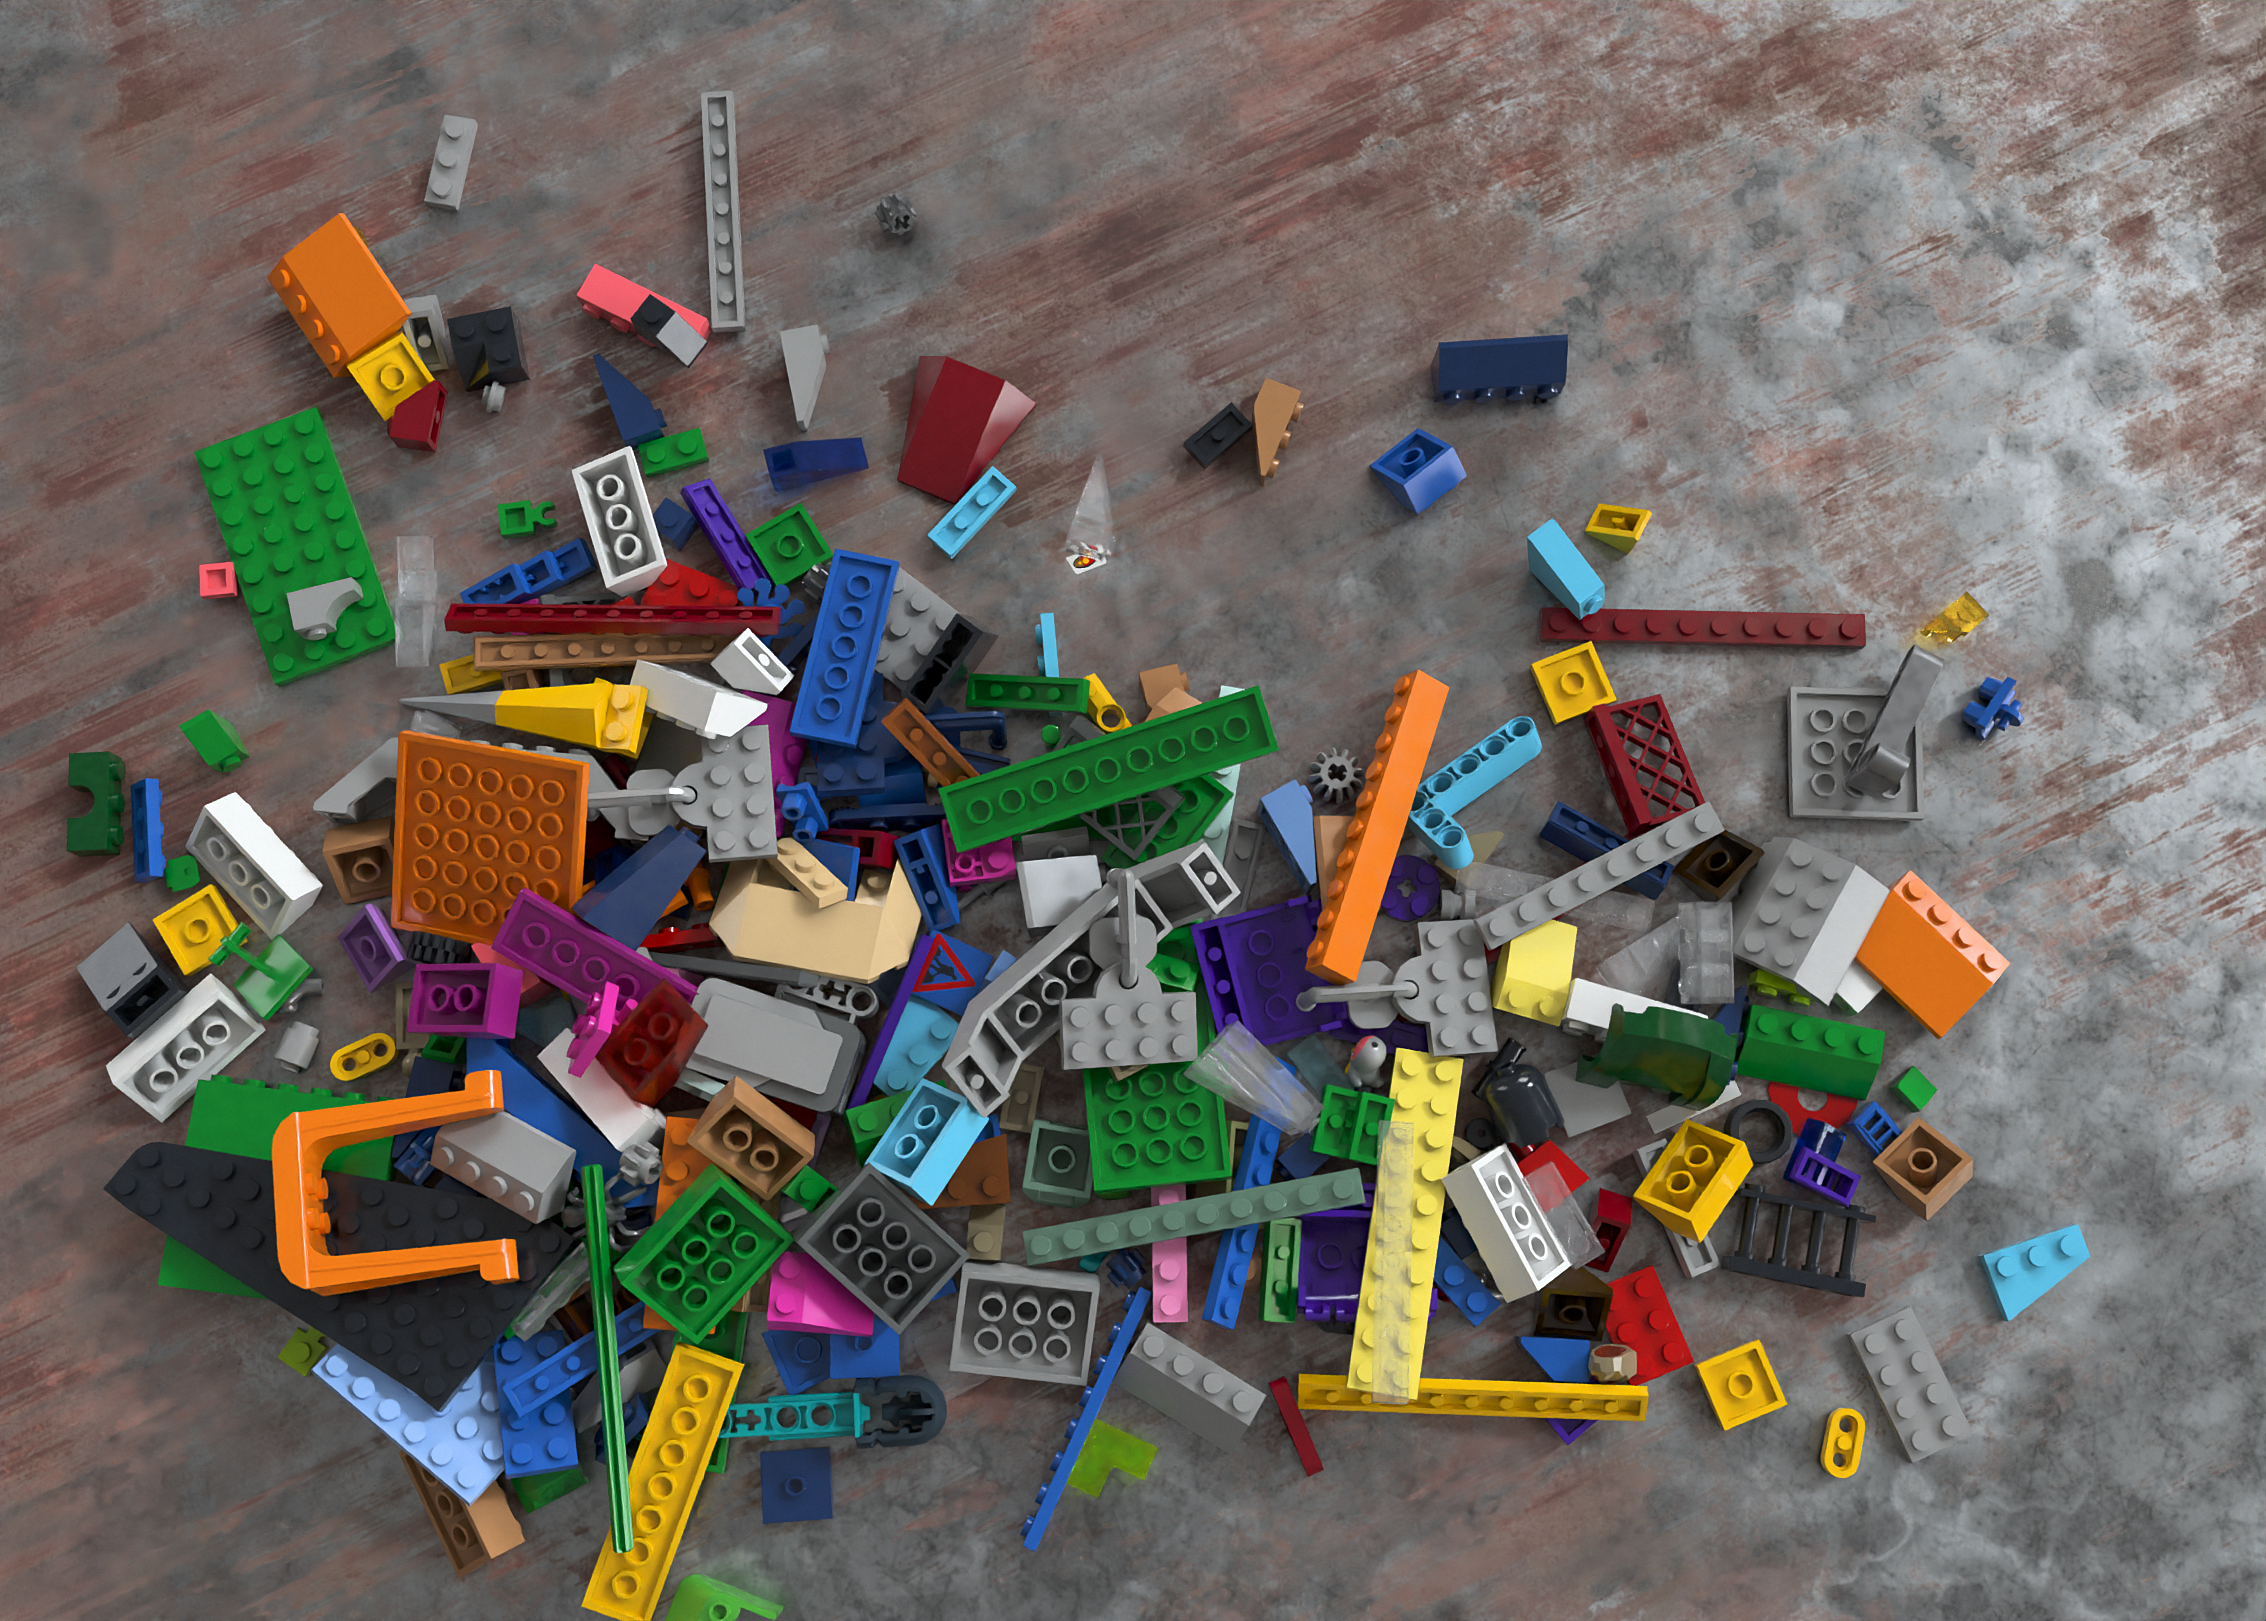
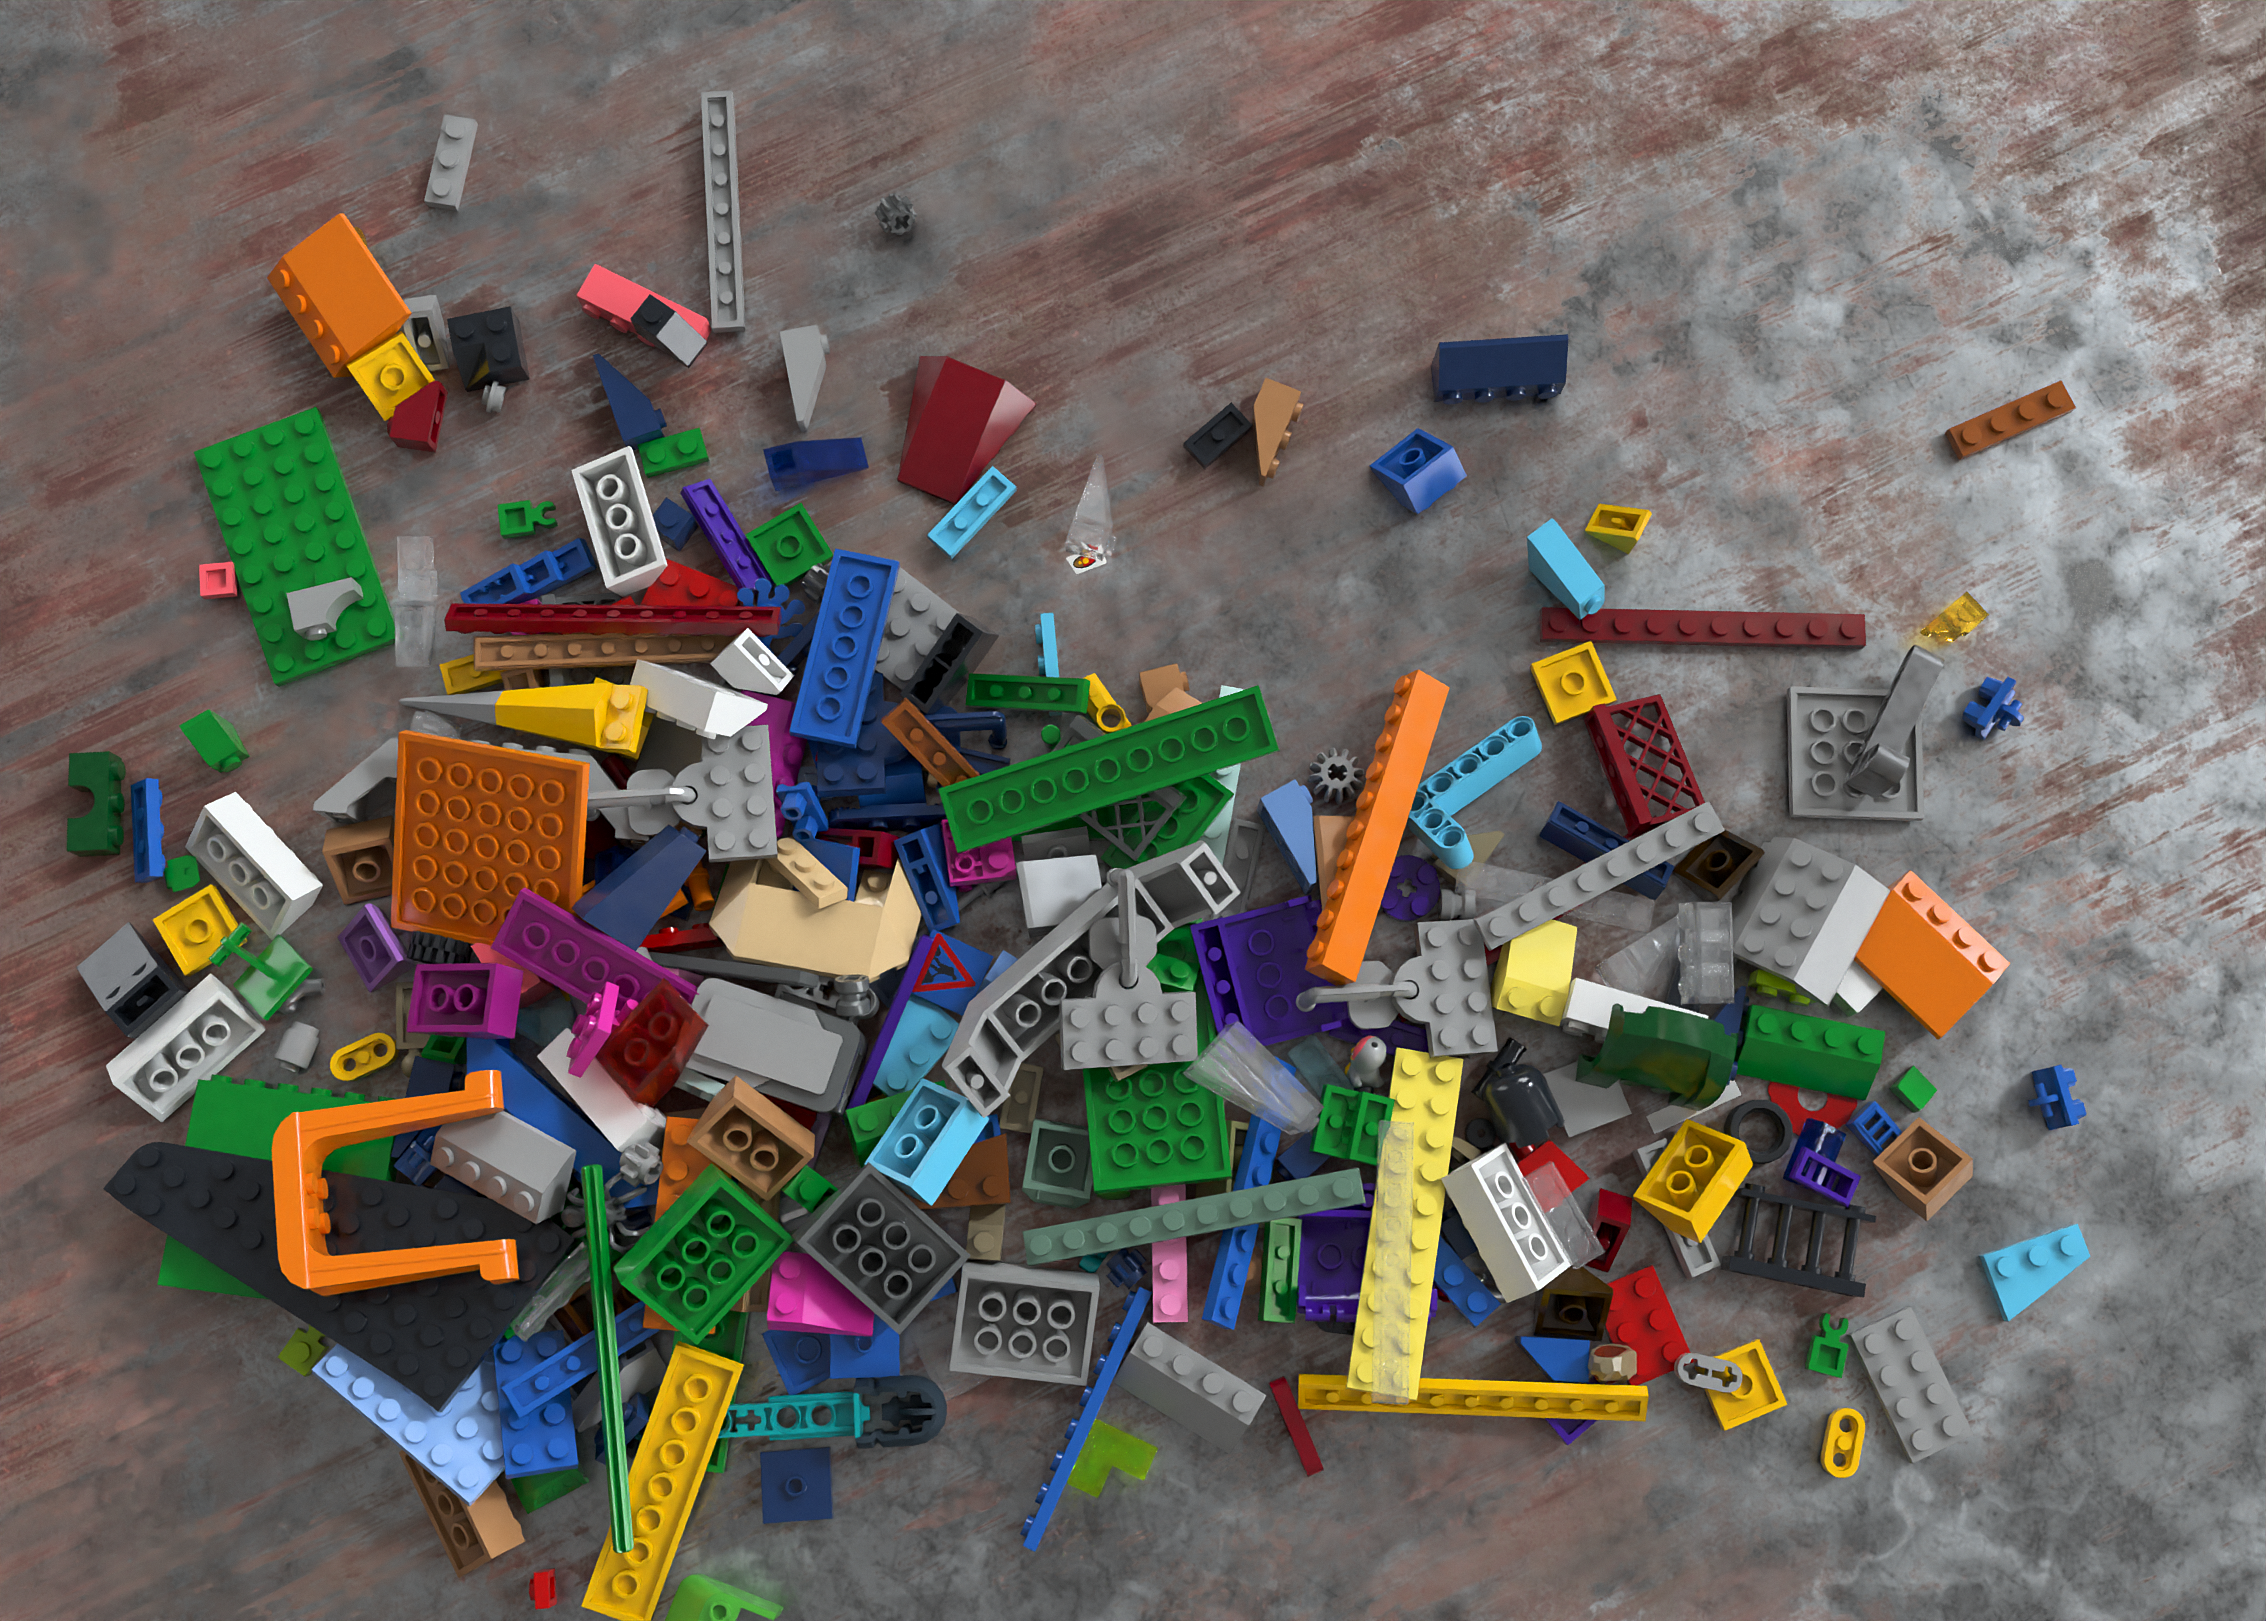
(543, 1588): none -> red plate
(852, 995): none -> dark grey wheel
(1706, 1380): none -> light grey beam
(1826, 1353): none -> green plate
(2010, 420): none -> dark orange plate
(2055, 1098): none -> blue hips

